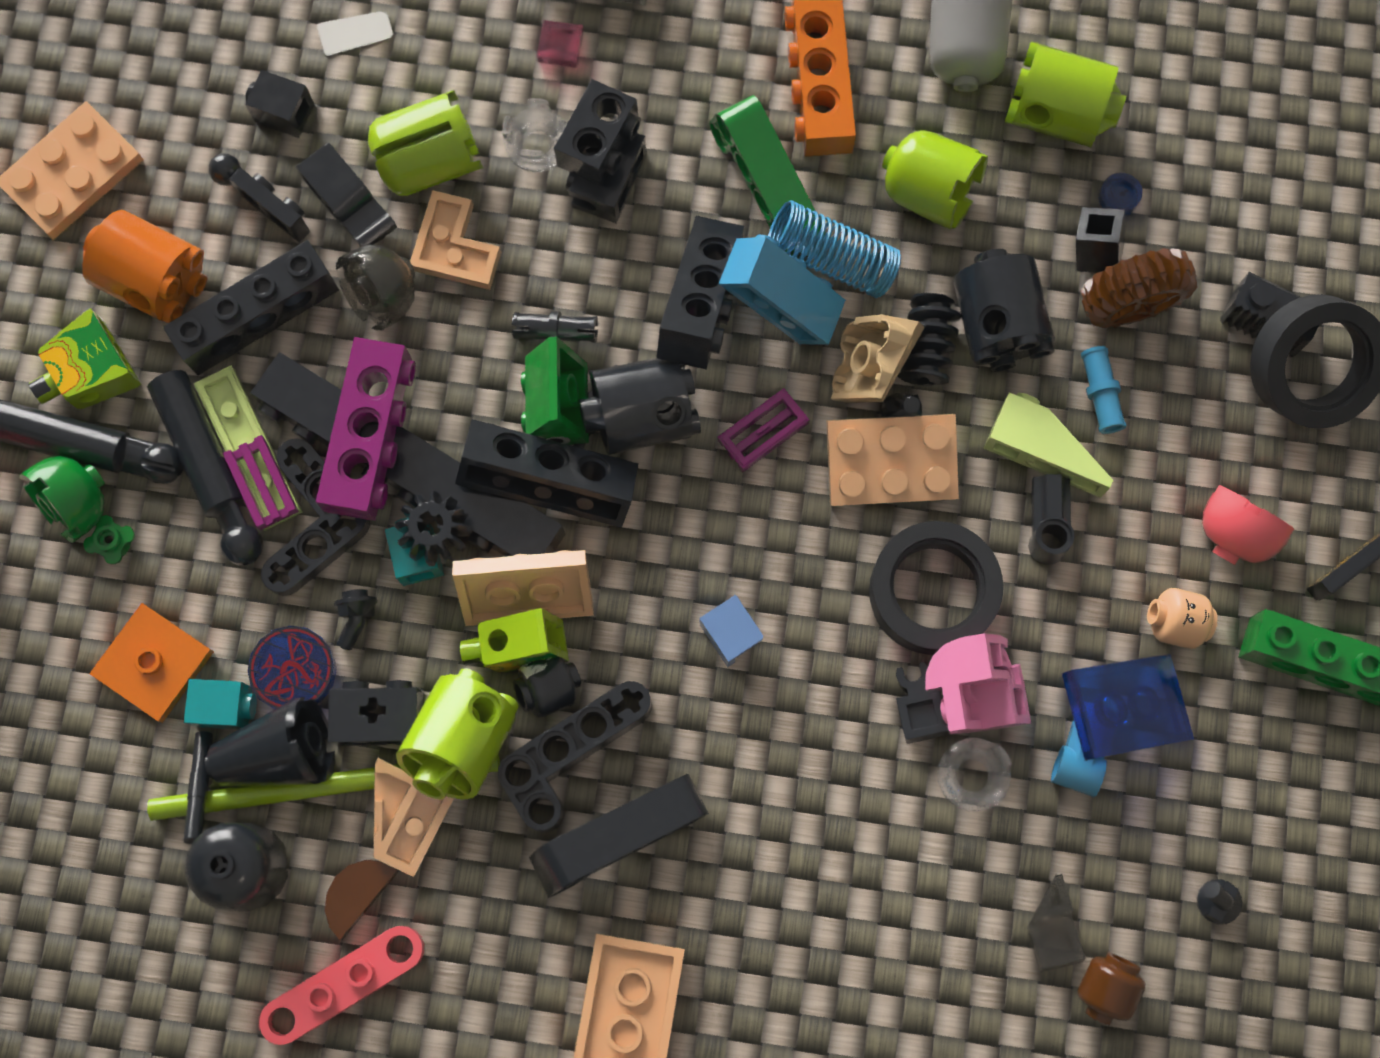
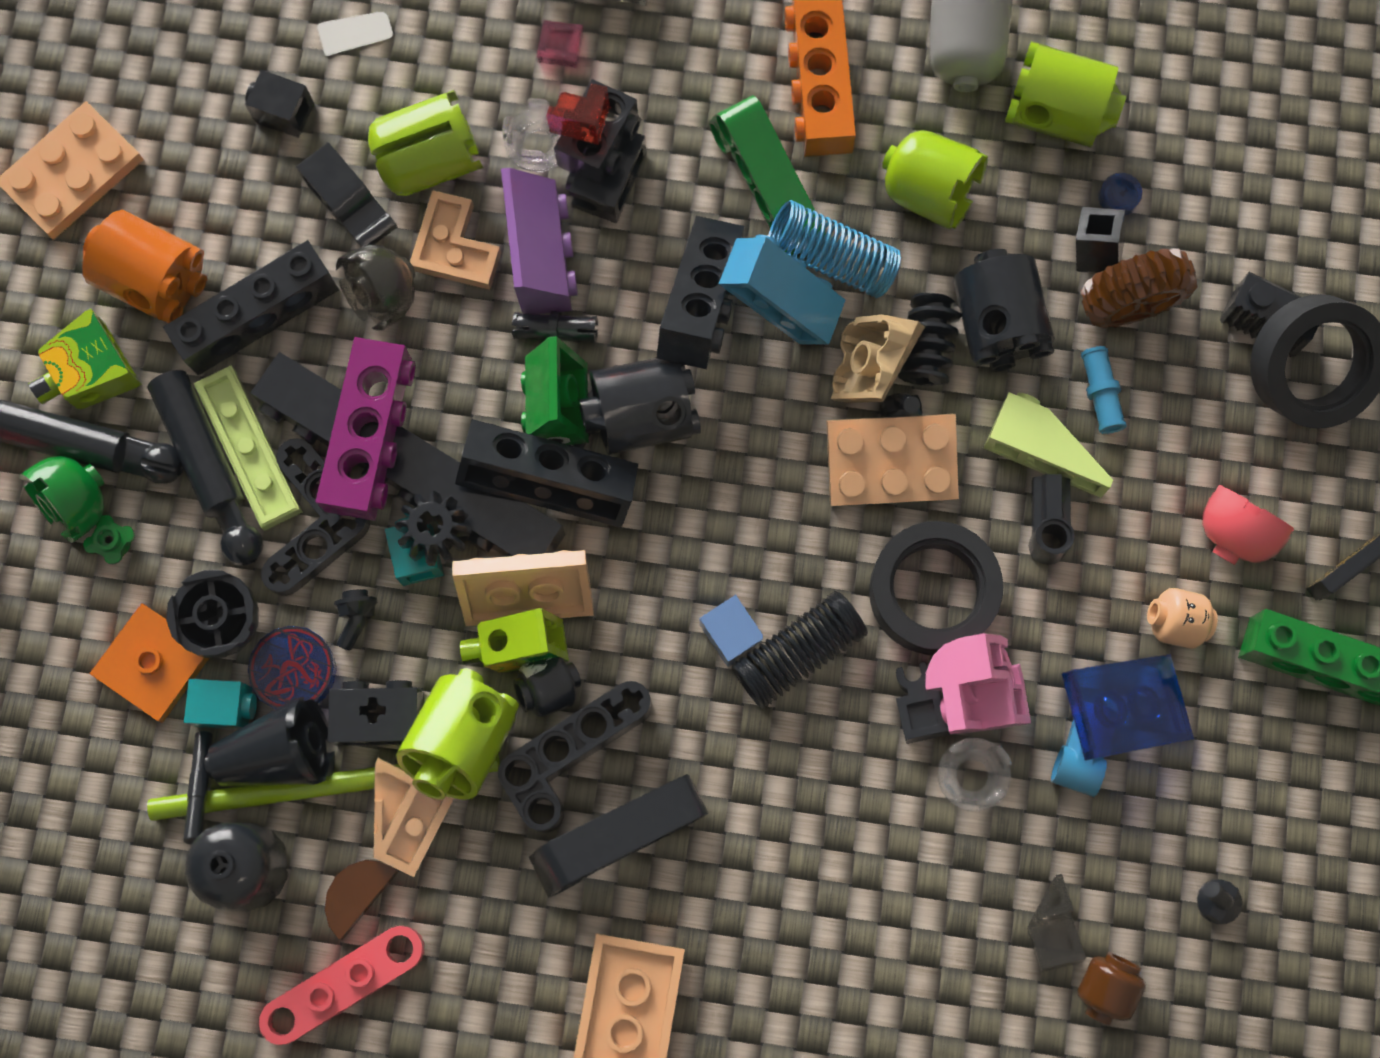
(213, 614): none -> black cylinder
(246, 452): magenta tile -> none
(257, 191): black plate -> none
(538, 242): none -> medium lavender slope
(579, 115): none -> clear red panel
(735, 451): magenta tile -> none
(829, 638): none -> black piece

